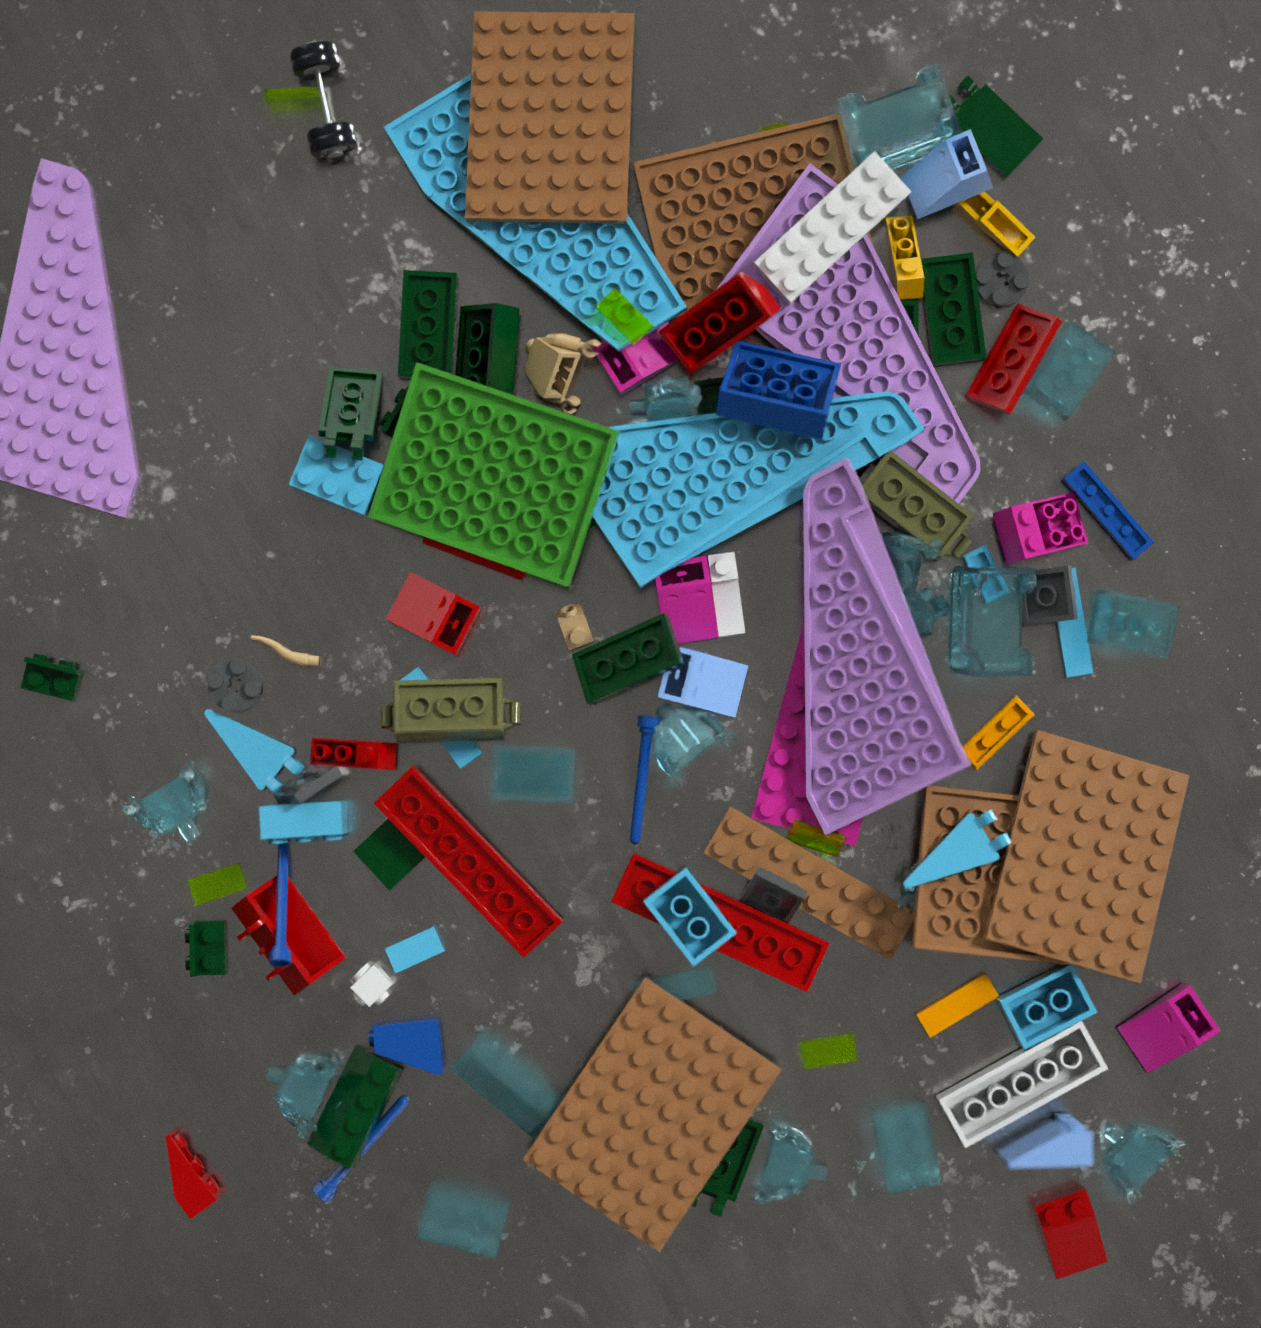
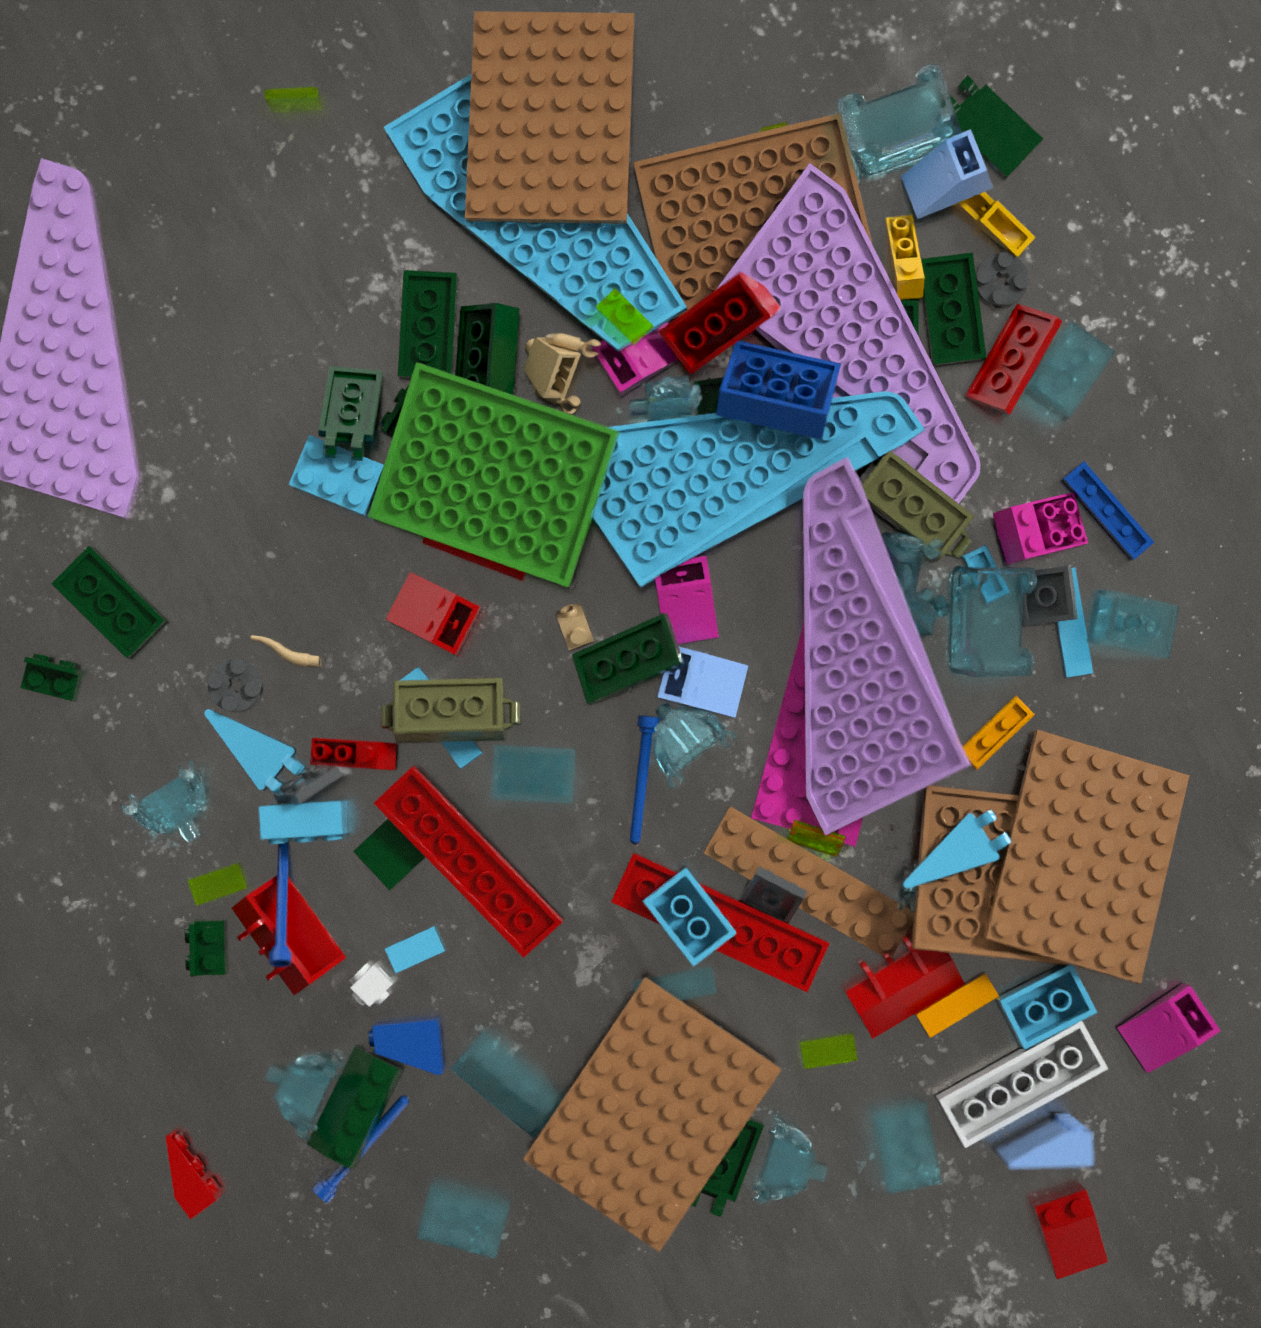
(109, 602): none -> dark green plate
(315, 60): black axle -> none
(726, 594): white slope -> none
(831, 228): white brick -> none
(902, 987): none -> red piece
(1138, 1156): clear light blue torso -> none

